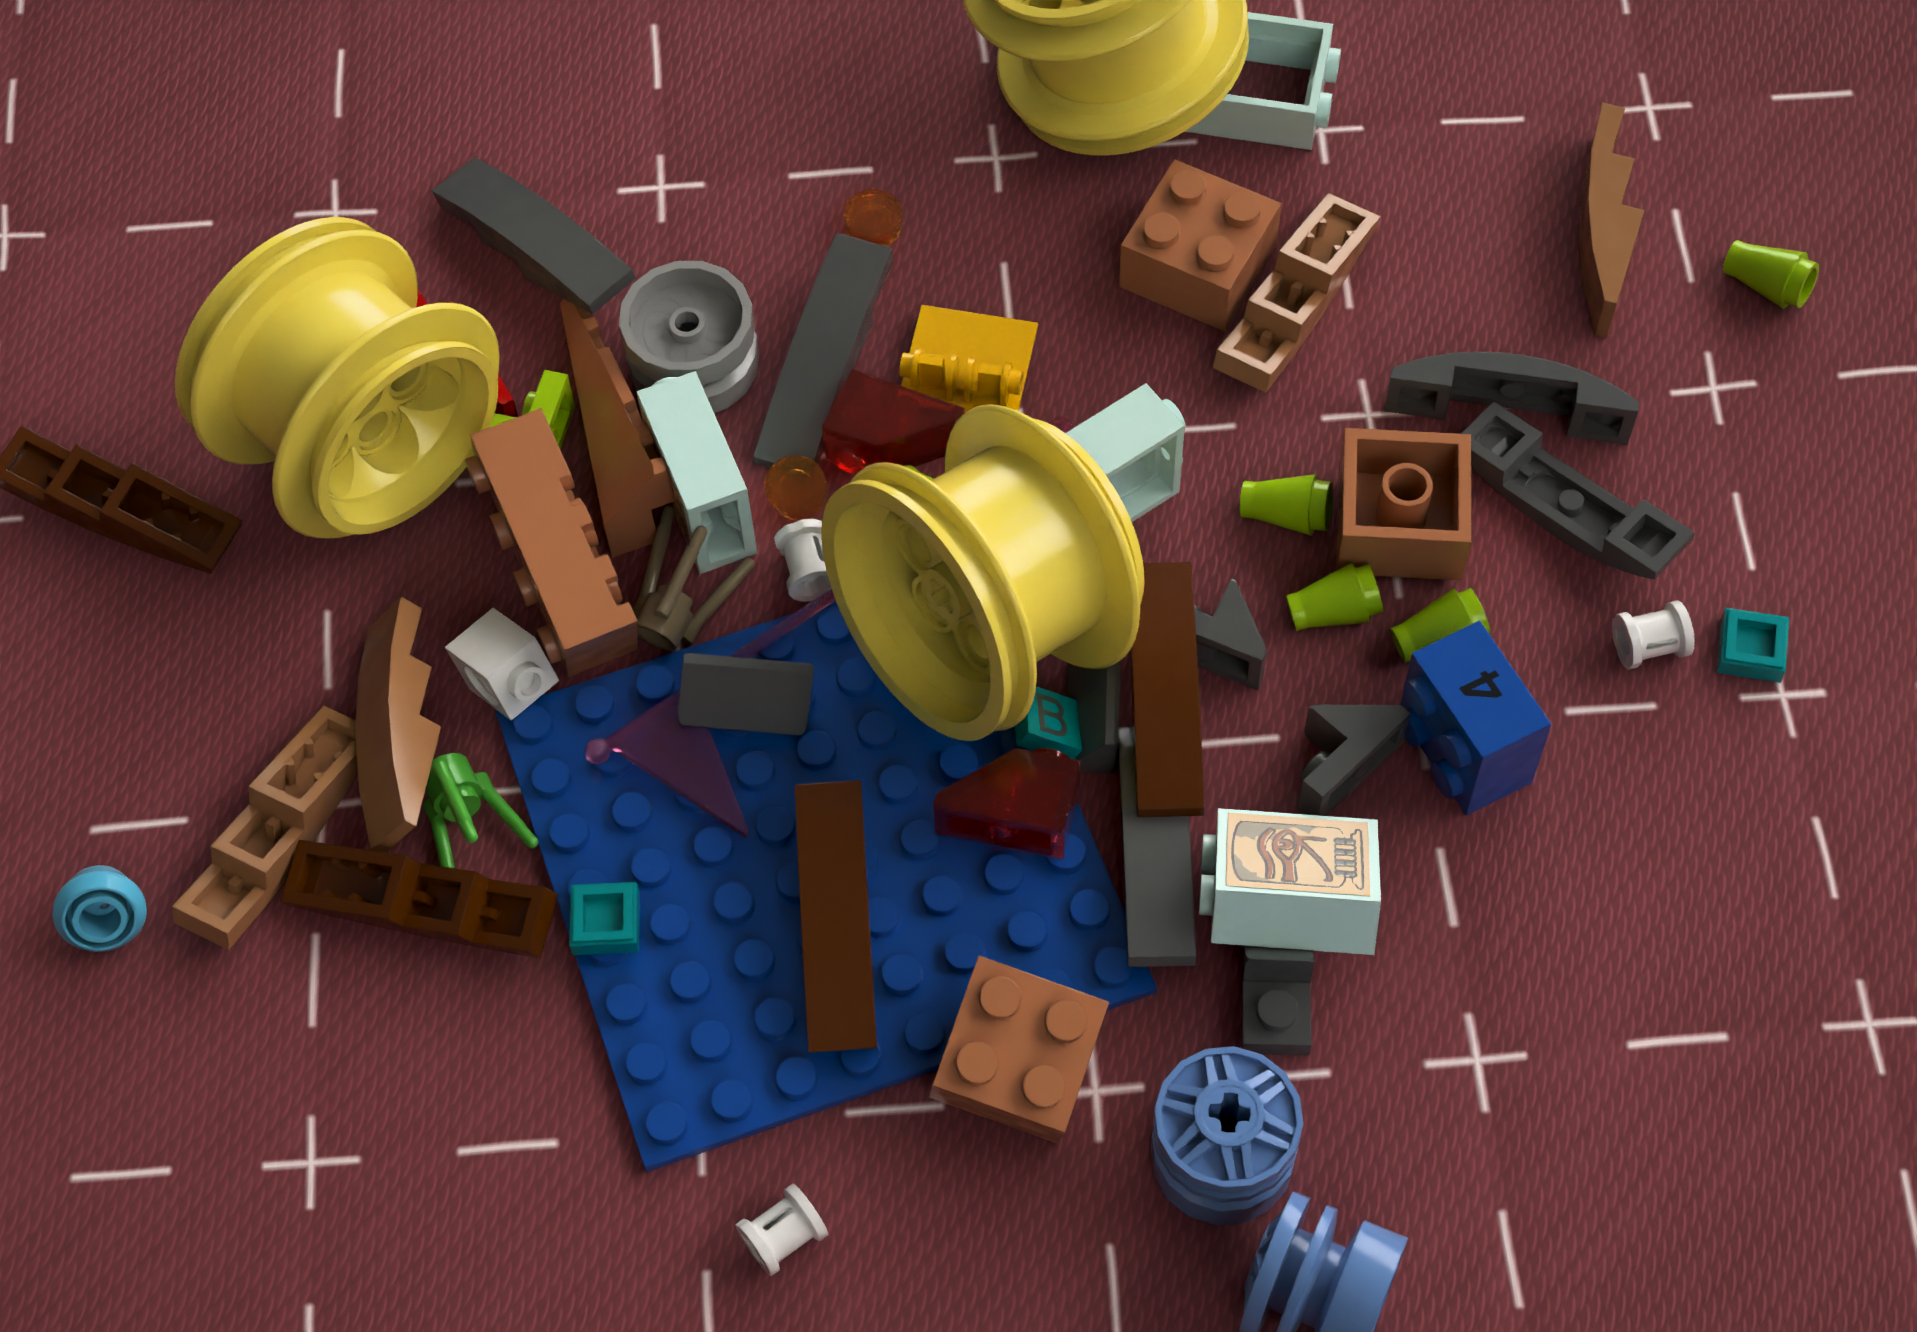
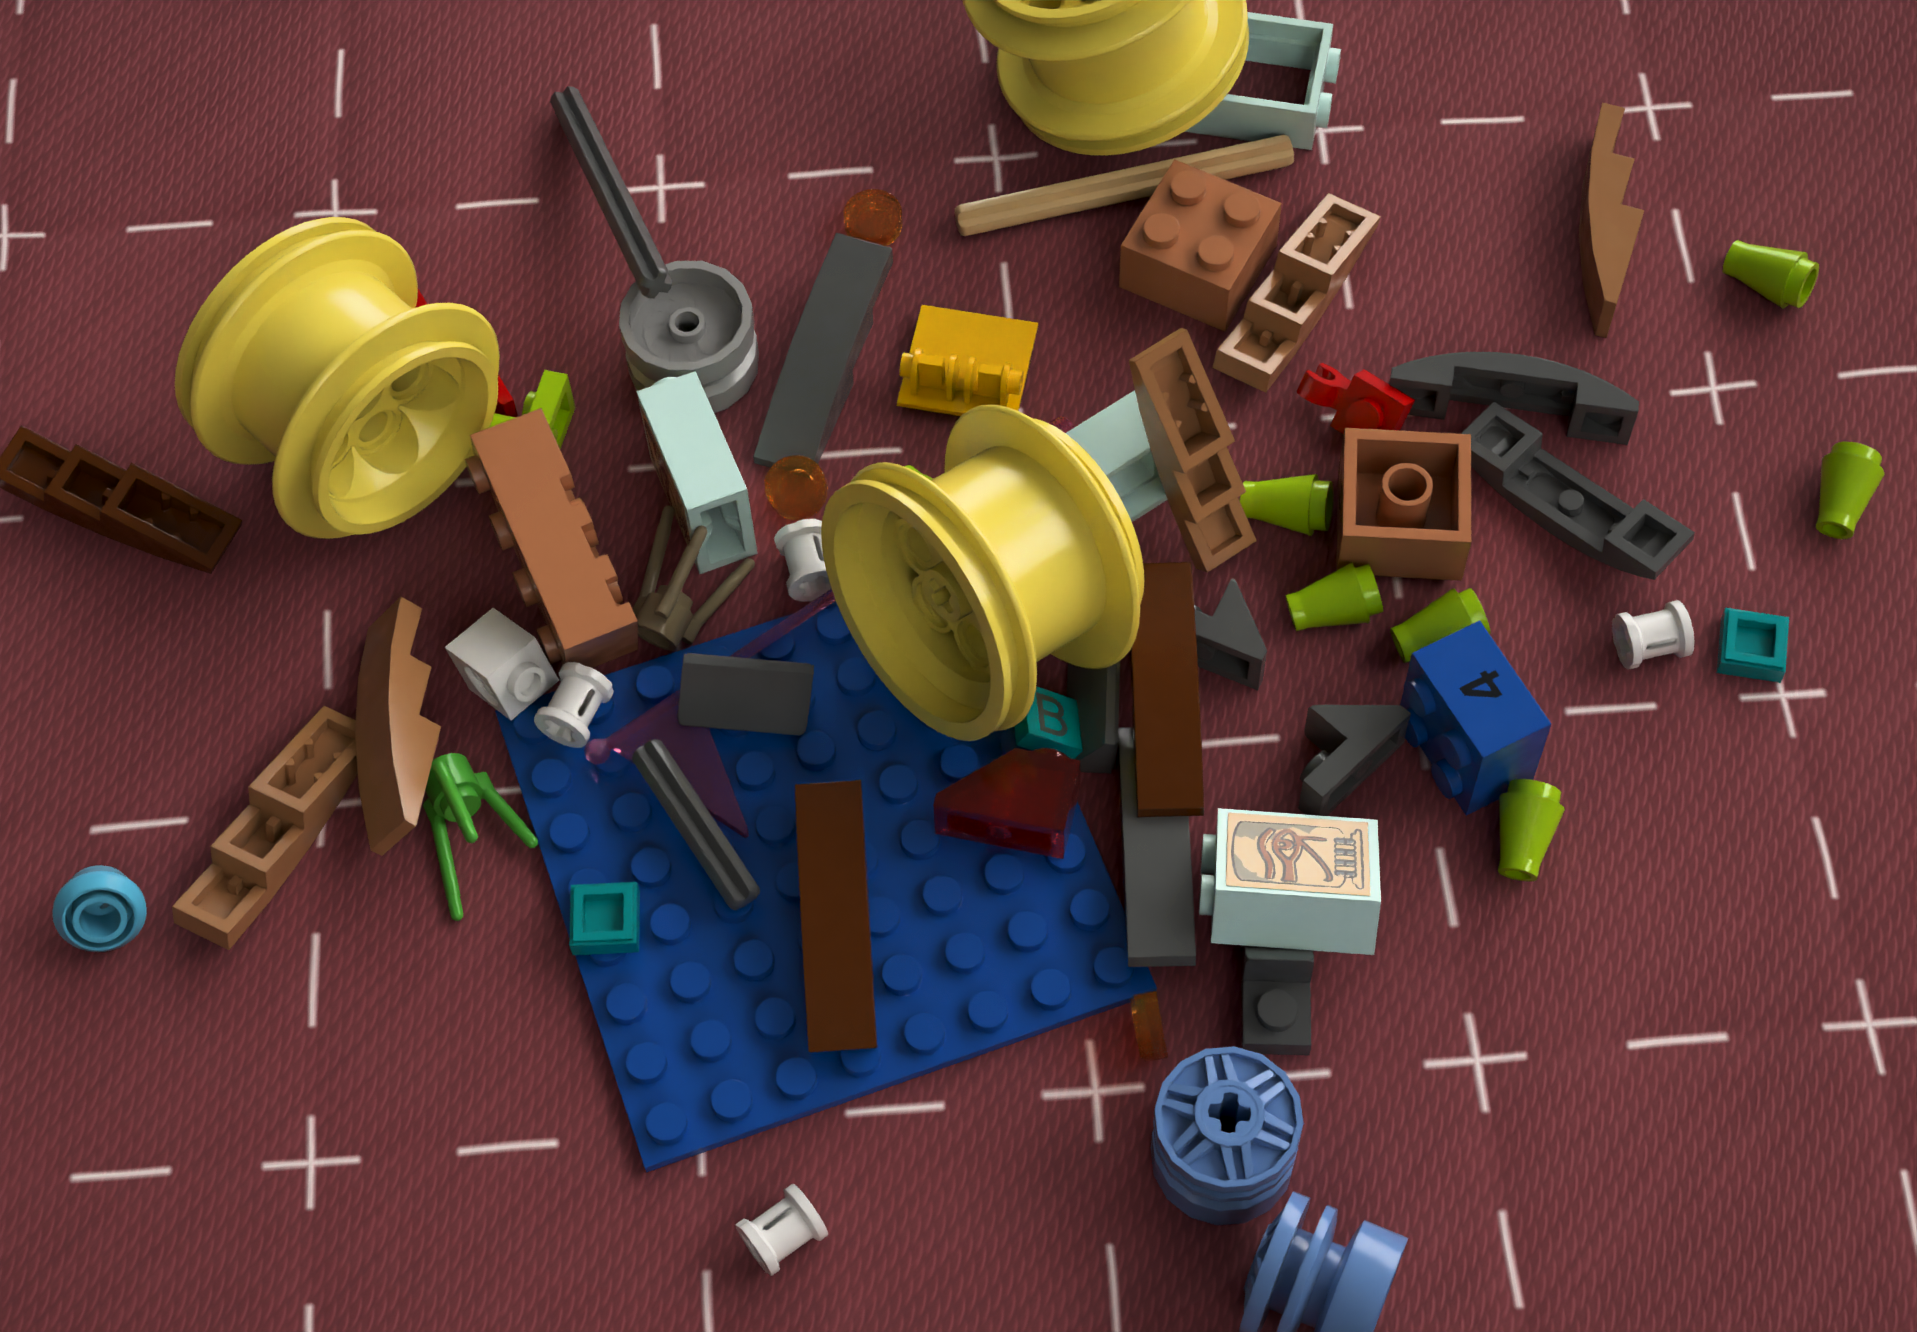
(419, 898): reddish brown slope -> none
(535, 234): dark grey slope -> none
(574, 705): none -> white bush
(611, 193): none -> dark grey axle
(620, 445): nougat wedge -> none
(695, 824): none -> dark grey axle
(886, 423): clear red slope -> none
(1019, 1049): nougat brick -> none
(1117, 186): none -> tan axle
(1149, 1026): none -> clear orange tile
(1191, 450): none -> medium nougat slope
(1359, 403): none -> red plate
(1527, 825): none -> lime cone
(1847, 485): none -> lime cone

